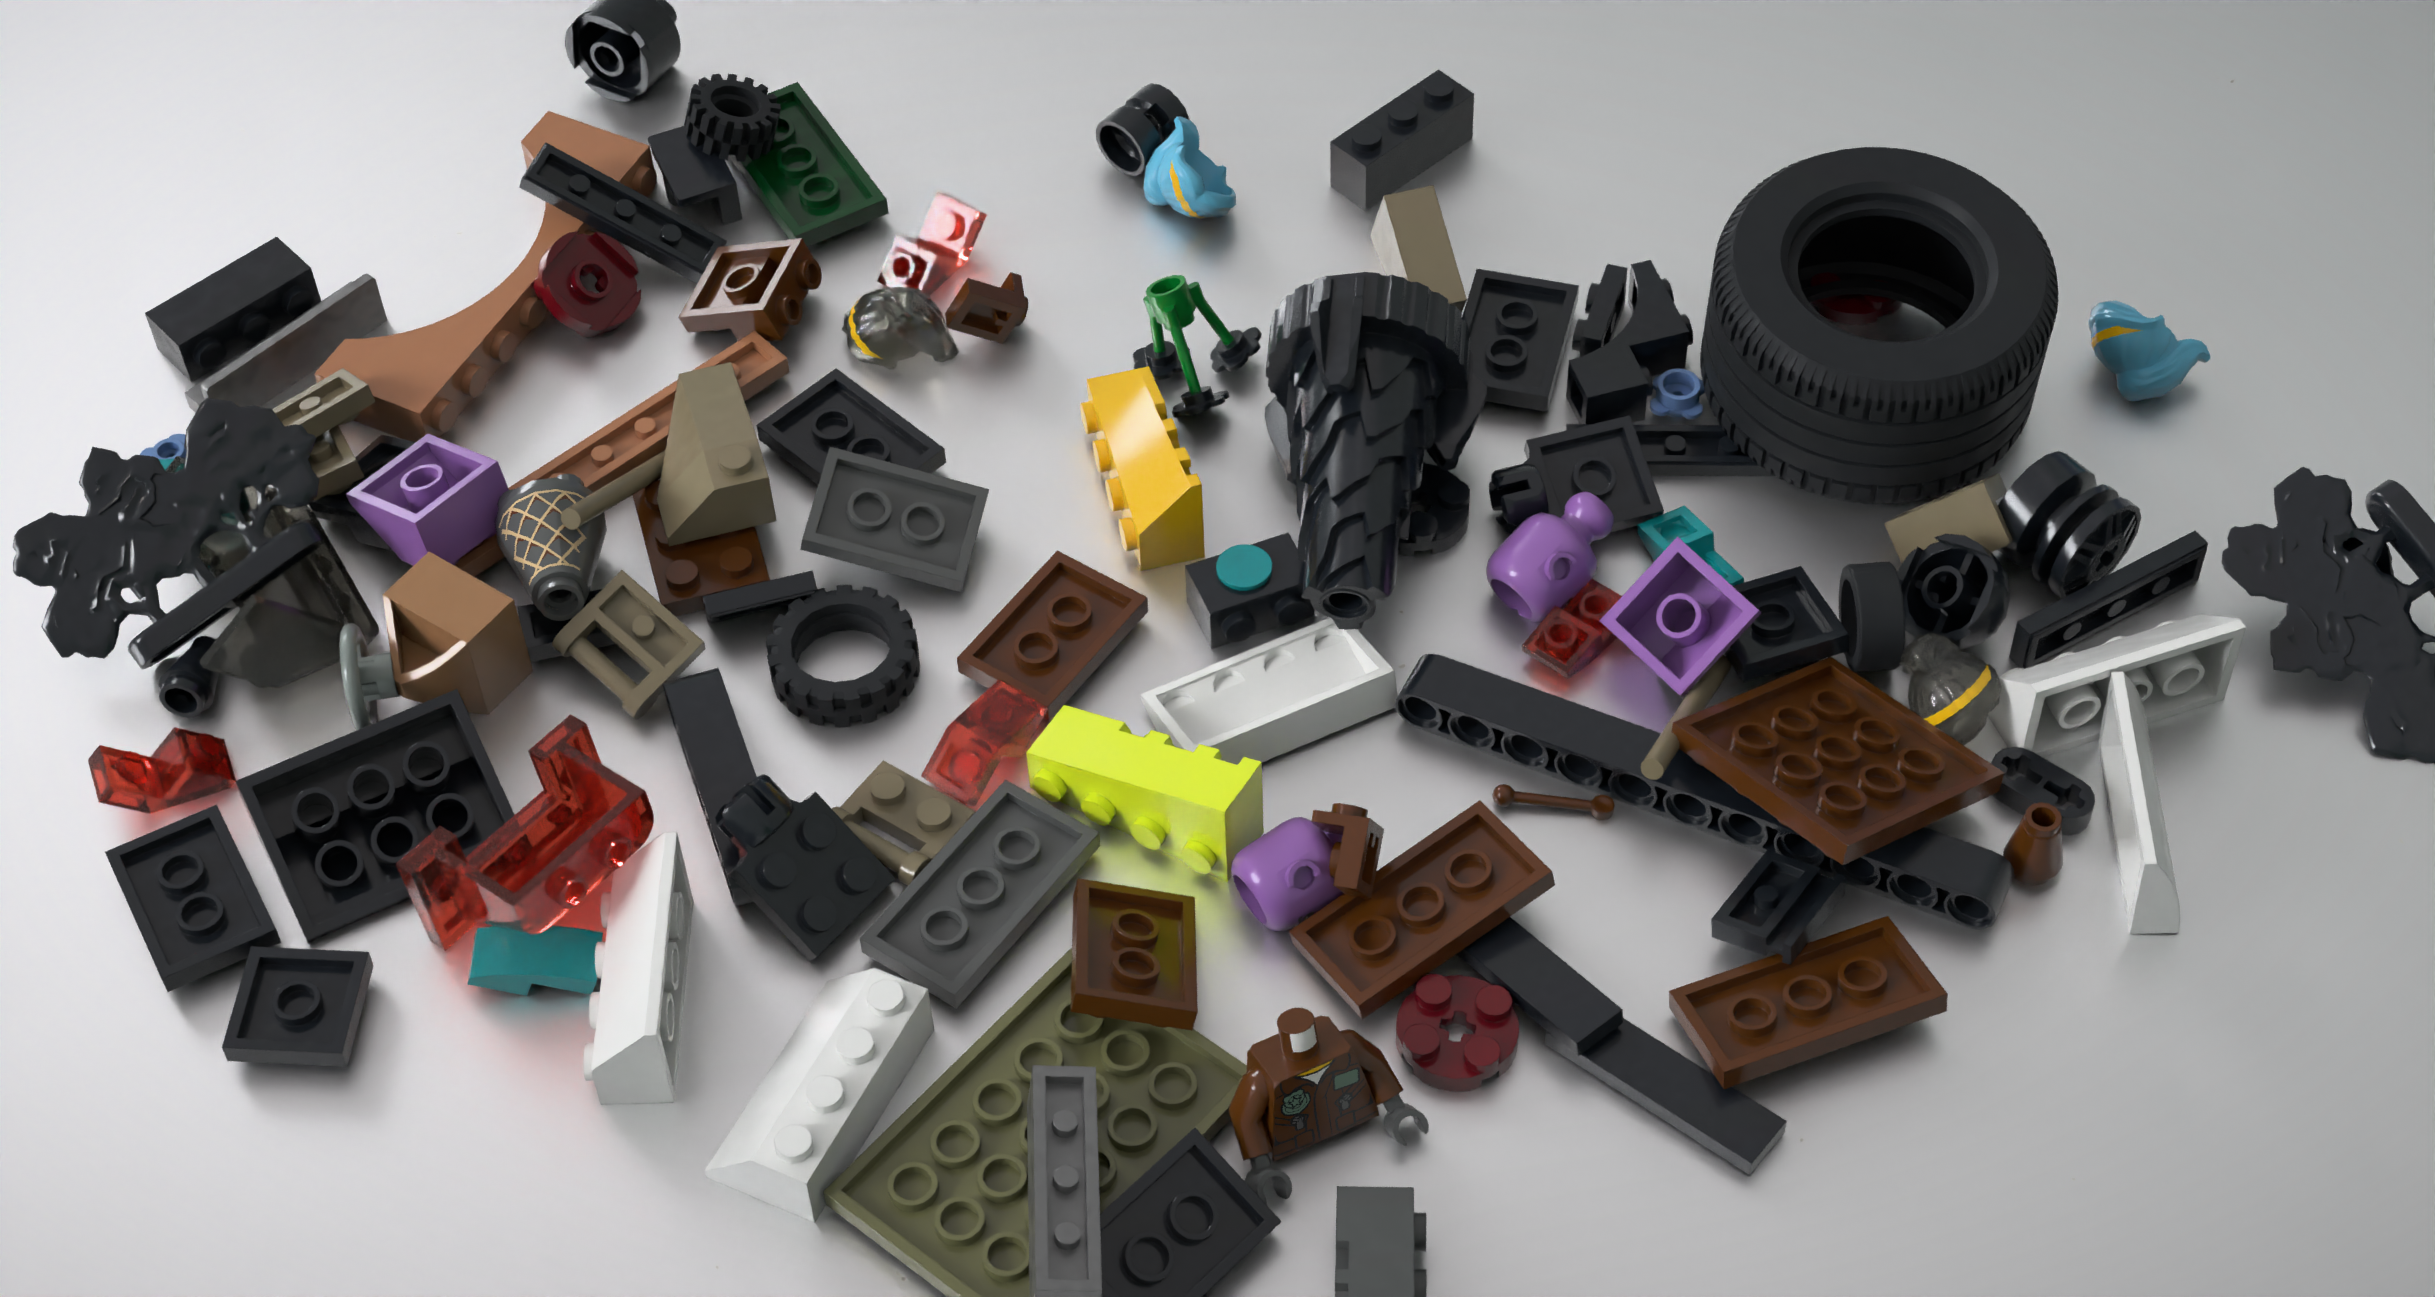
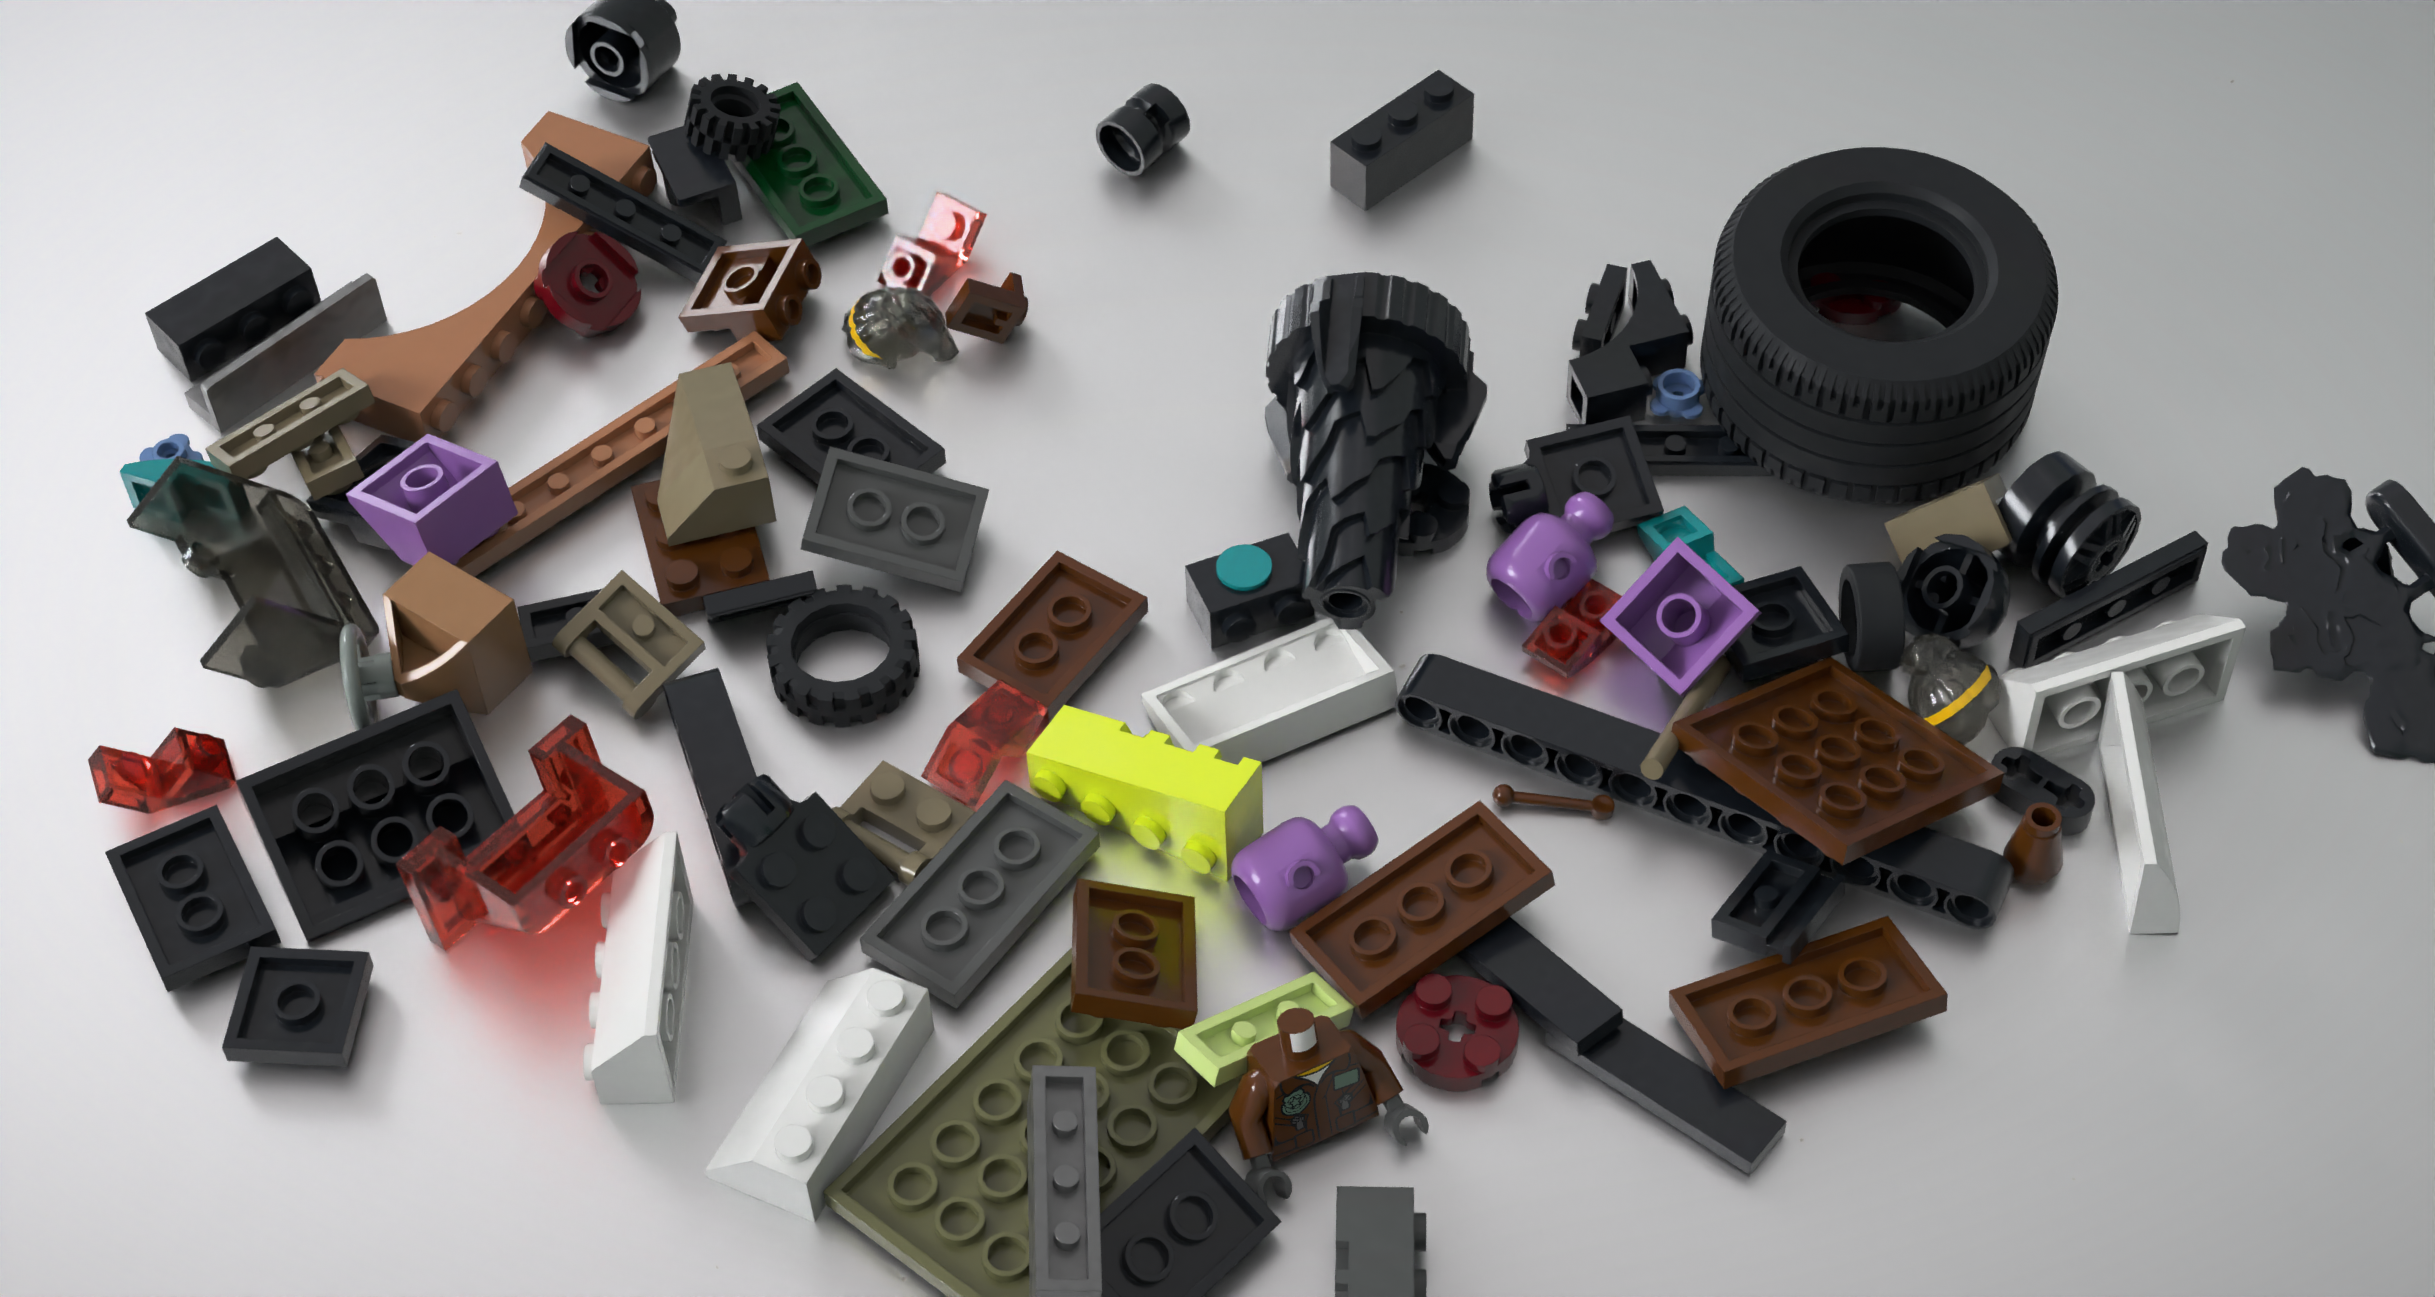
(151, 528): black plant -> none
(186, 685): black cone -> none
(515, 959): teal slope -> none
(545, 555): dark grey cone -> none
(613, 493): dark tan bar -> none
(1145, 469): yellow wedge -> none
(1172, 303): plant -> none
(1186, 177): medium azure hair -> none
(1221, 1043): none -> yellowish green plate
(1357, 855): reddish brown bracket -> none
(1415, 243): dark tan slope -> none
(1518, 335): black plate -> none
(2141, 350): medium azure hair -> none

